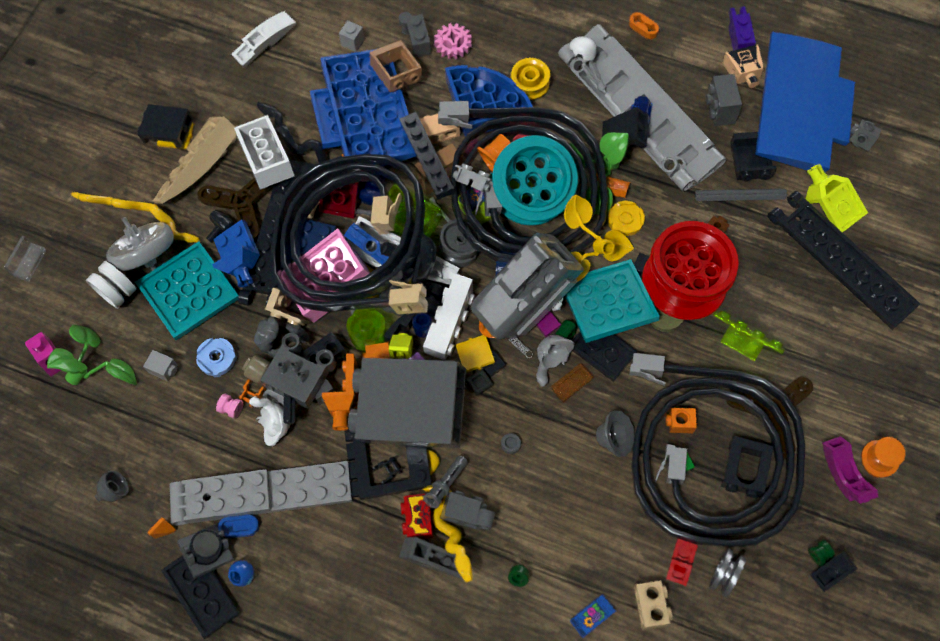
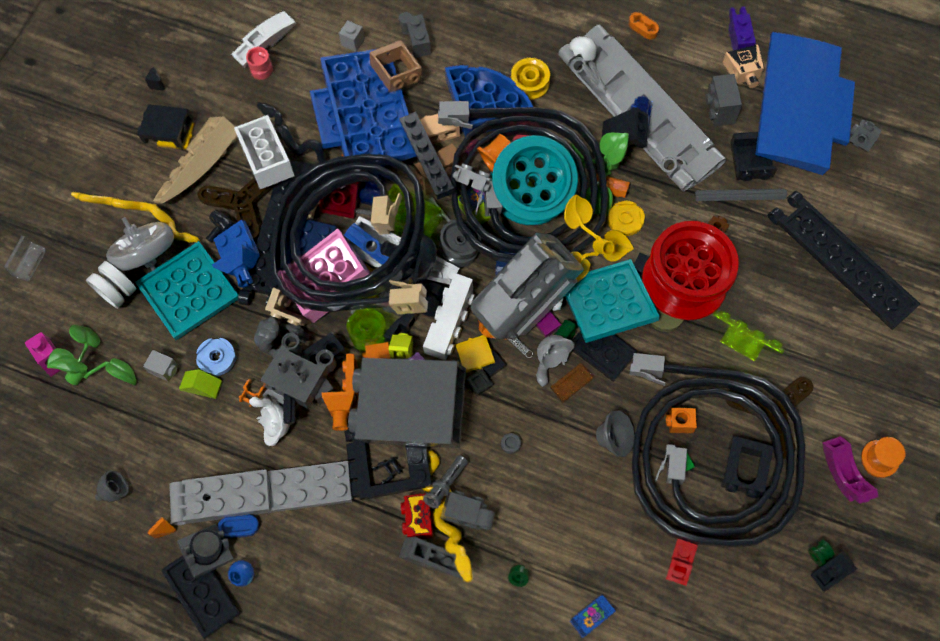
(154, 81): none -> black slope
(200, 383): none -> lime slope
(230, 406): bright pink wheel -> none
(255, 368): dark tan head -> none
(259, 63): none -> coral wheel
(421, 324): clear blue brick -> none
(445, 44): bright pink gear -> none
(647, 605): tan brick -> none
(727, 573): flat silver wheel -> none
(836, 198): neon yellow plate -> none

